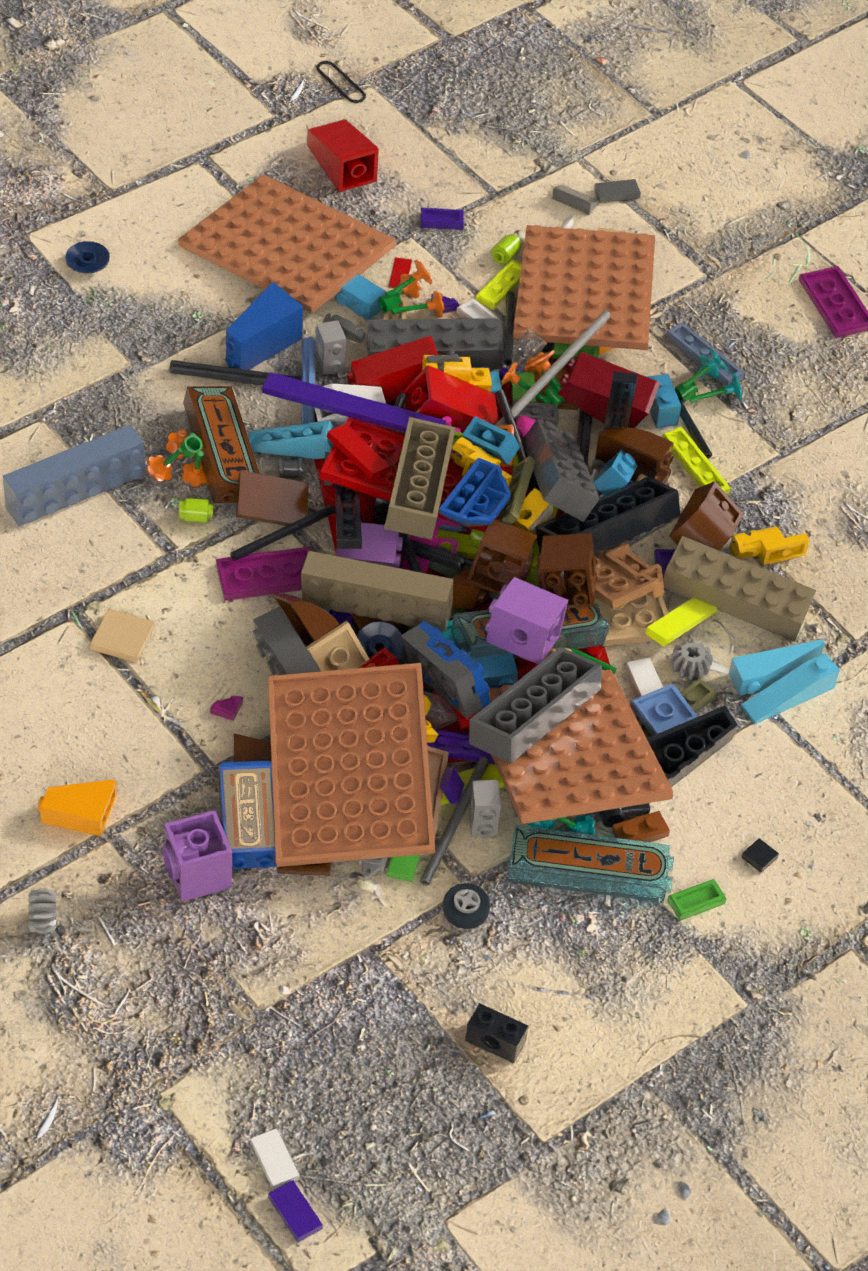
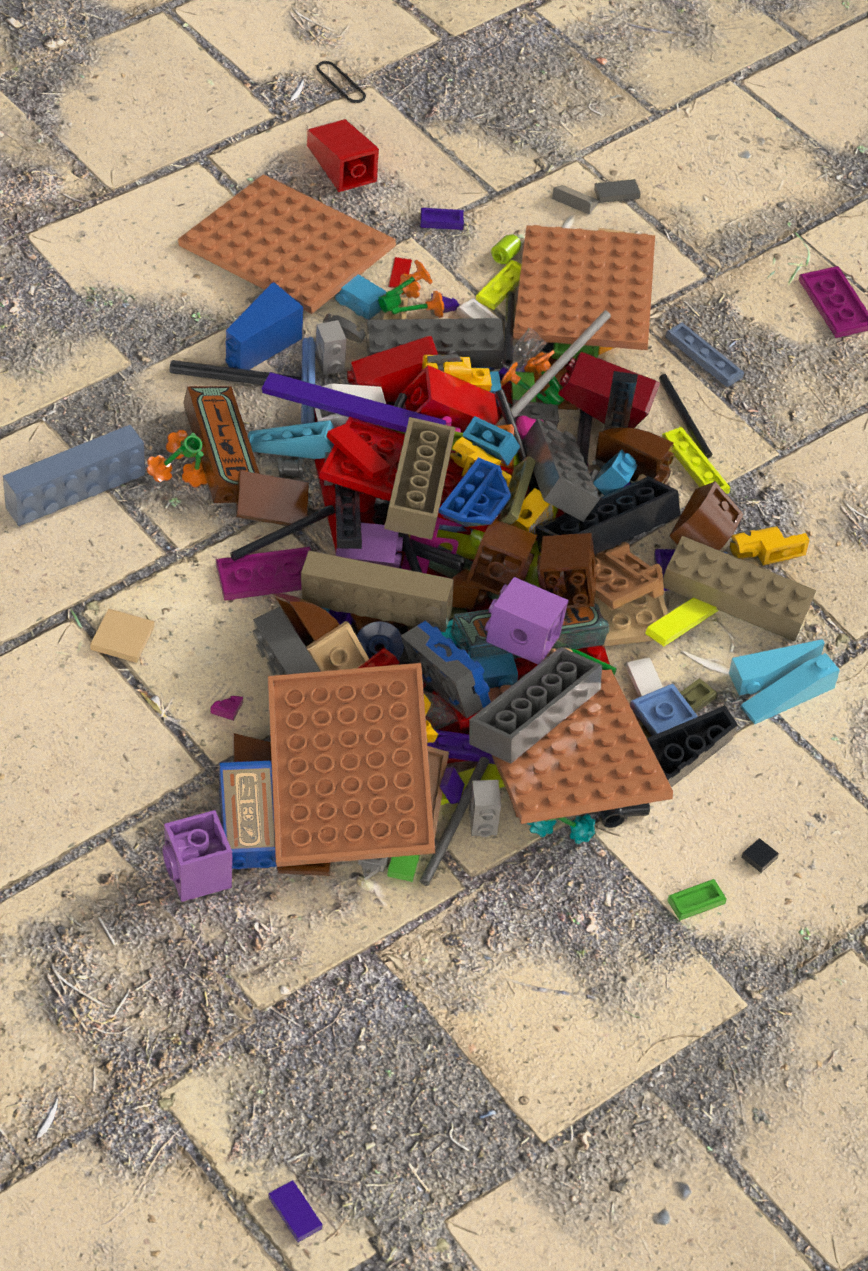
(42, 911): light grey gear -> none
(79, 806): light orange slope -> none
(87, 257): dark blue dish -> none
(195, 510): lime brick -> none
(274, 1158): white tile -> none
(463, 896): black wheel -> none
(496, 1033): black brick -> none
(590, 863): brick -> none
(643, 828): dark orange plate -> none
(666, 405): dark azure brick -> none
(688, 389): plant -> none
(691, 659): light grey gear -> none

